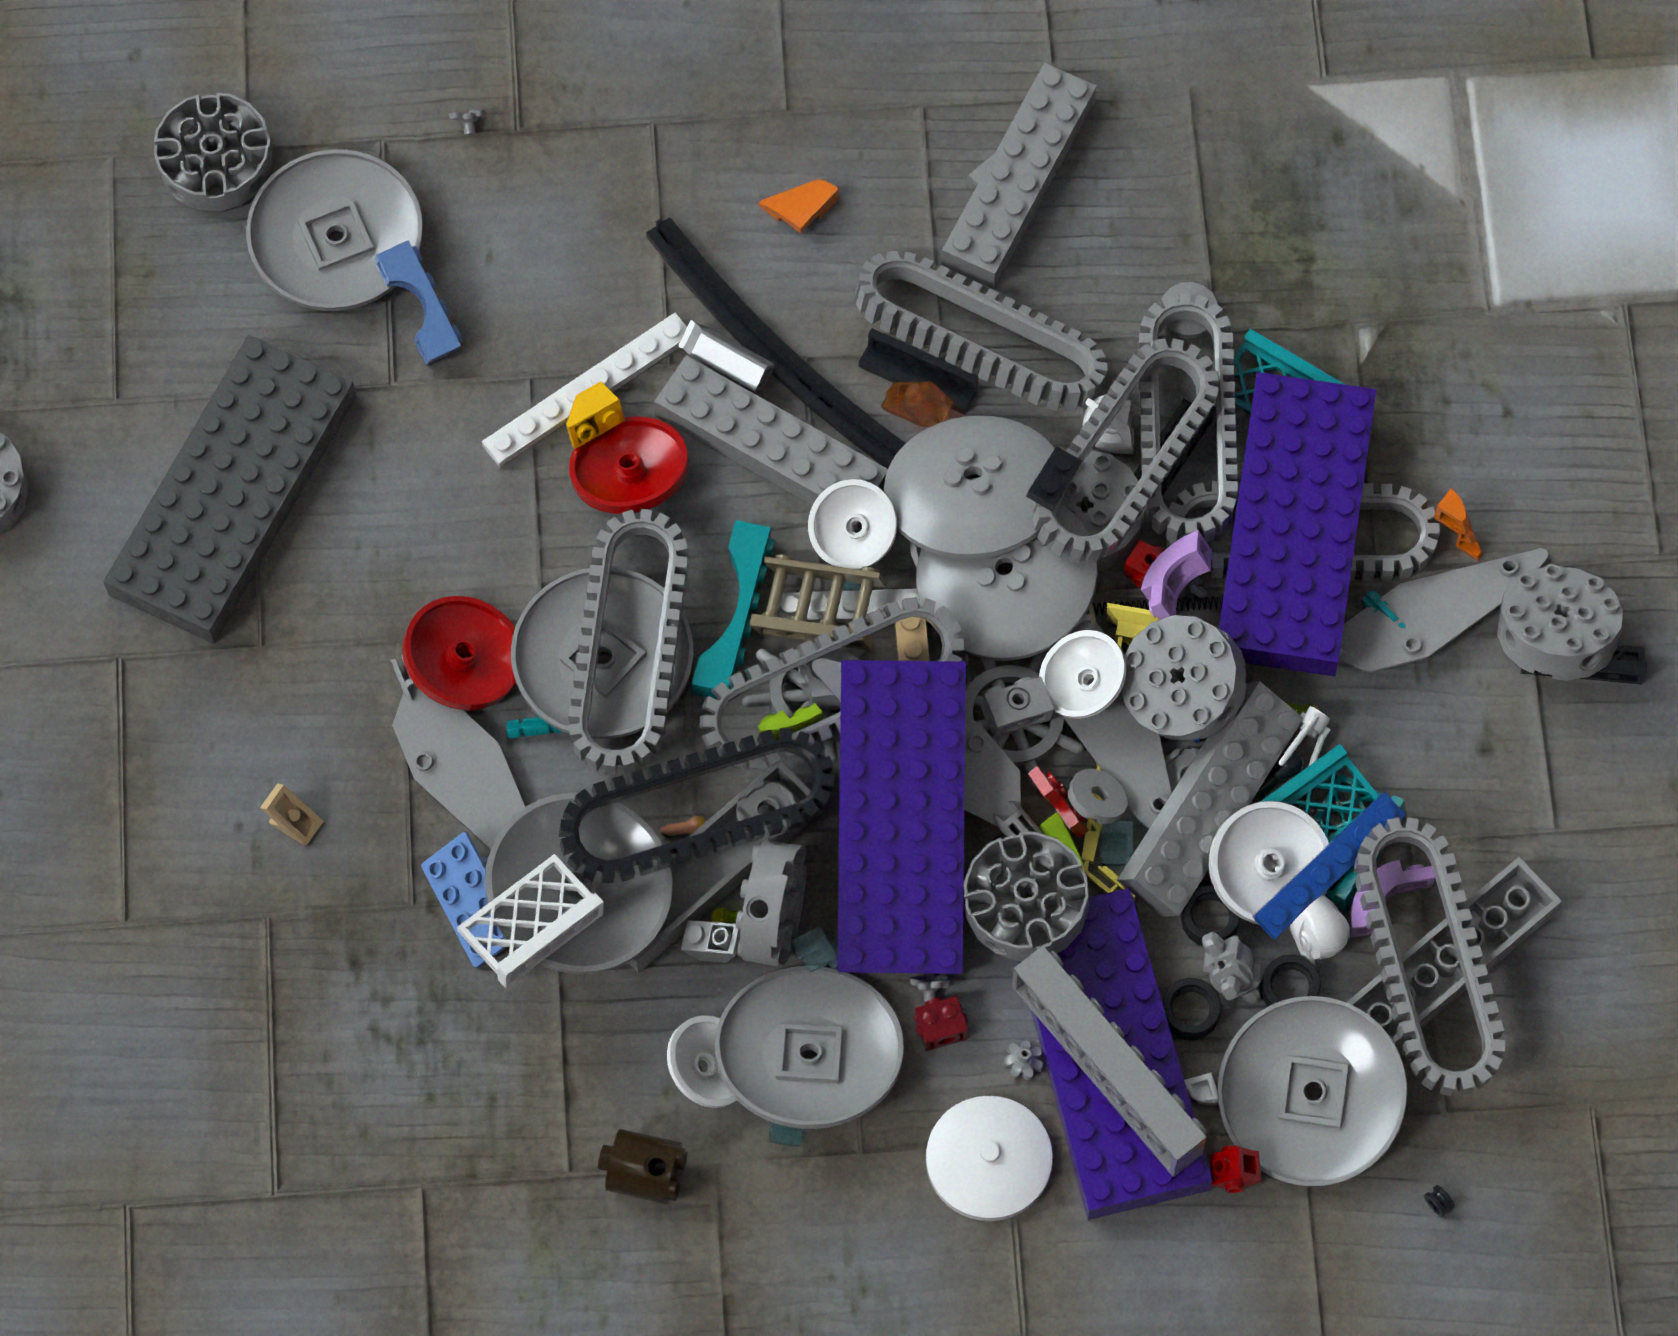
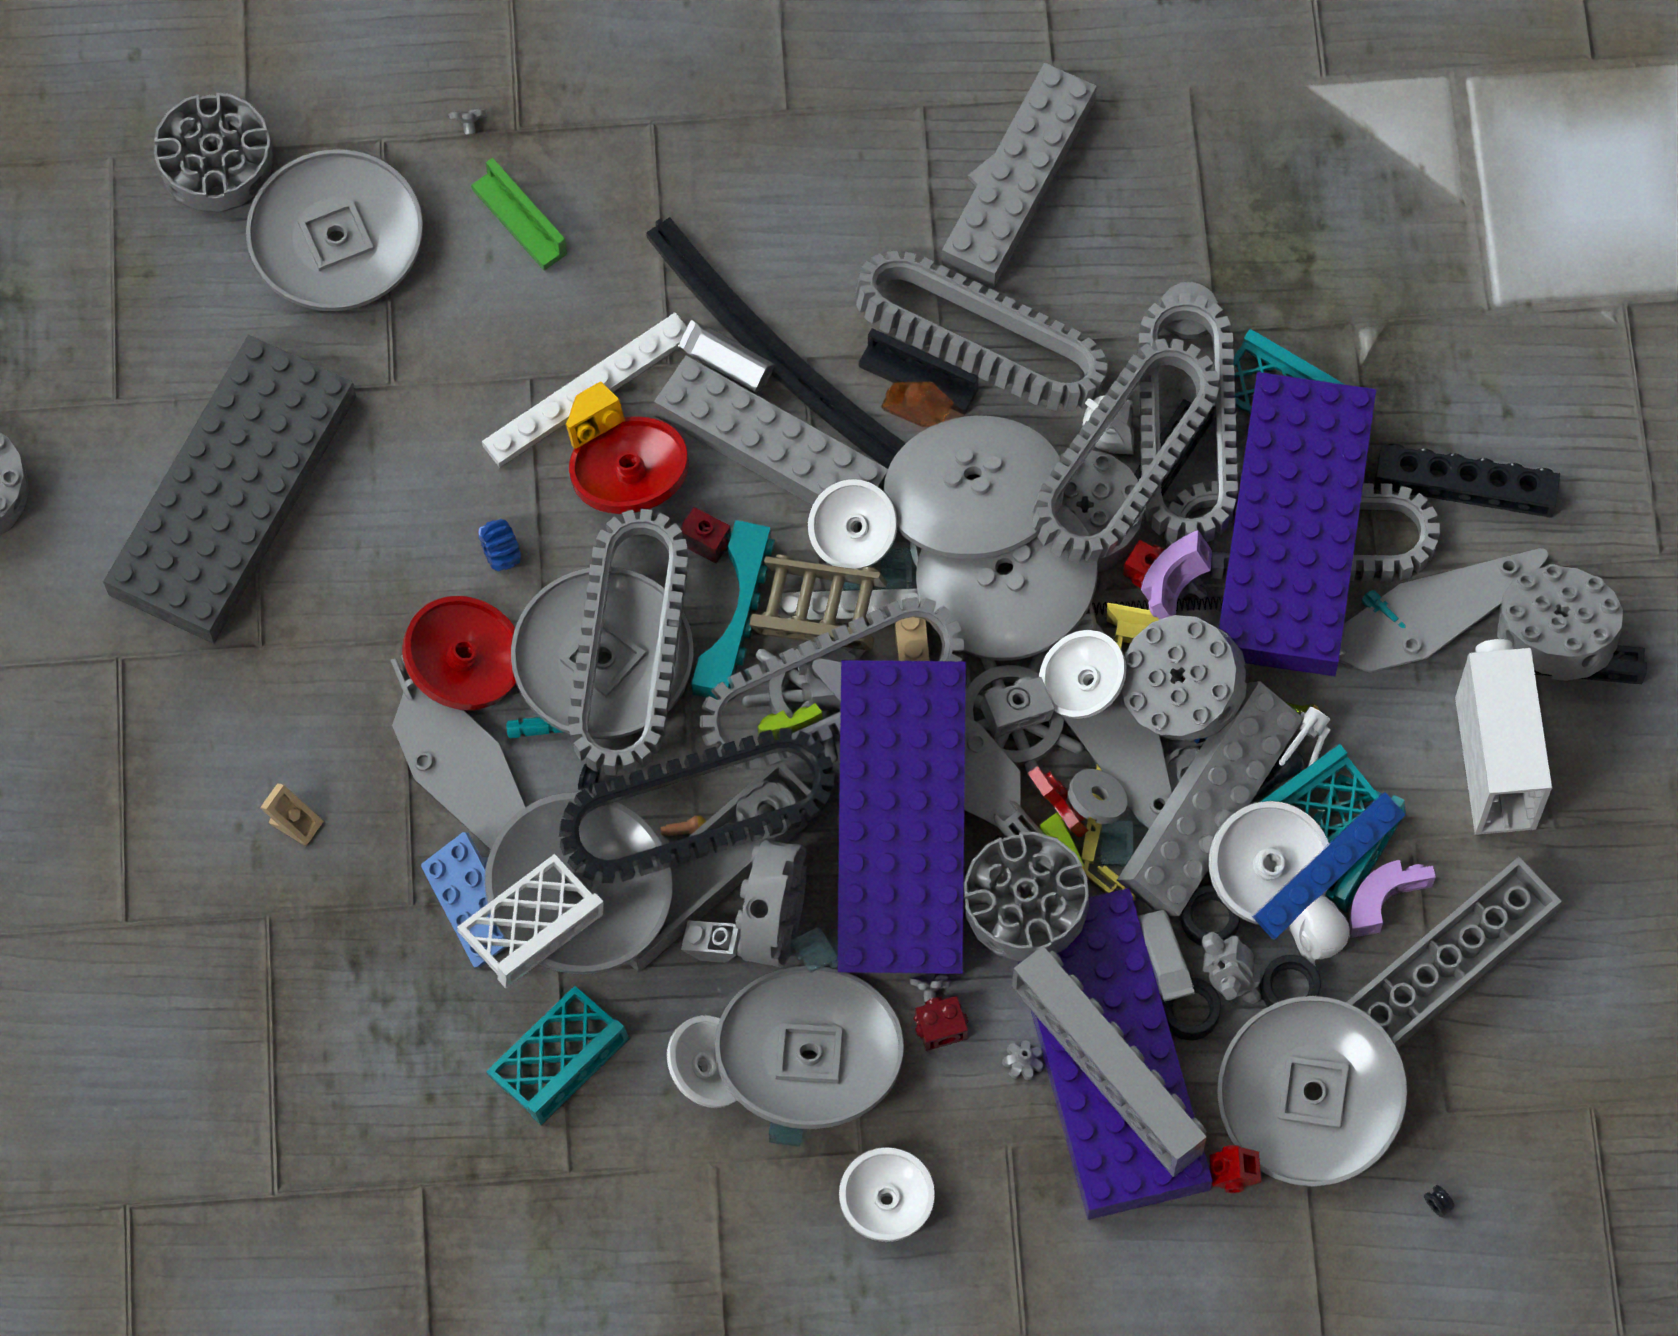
(402, 268): medium blue arch -> none
(499, 545): none -> blue gear
(520, 216): none -> bright green fence
(580, 1066): none -> teal fence
(588, 778): none -> black bush
(631, 1165): dark brown cylinder -> none
(706, 535): none -> dark red head
(723, 915): clear neon green piece -> none
(801, 204): orange slope -> none
(883, 1174): none -> white dish
(897, 568): none -> clear light blue panel
(989, 1158): white dish -> none
(1054, 478): black plate -> none
(1165, 956): none -> light grey piece
(1202, 1089): white tile -> none
(1453, 515): orange slope -> none
(1462, 938): light grey piece -> none
(1478, 492): none -> black brick
(1503, 738): none -> white brick

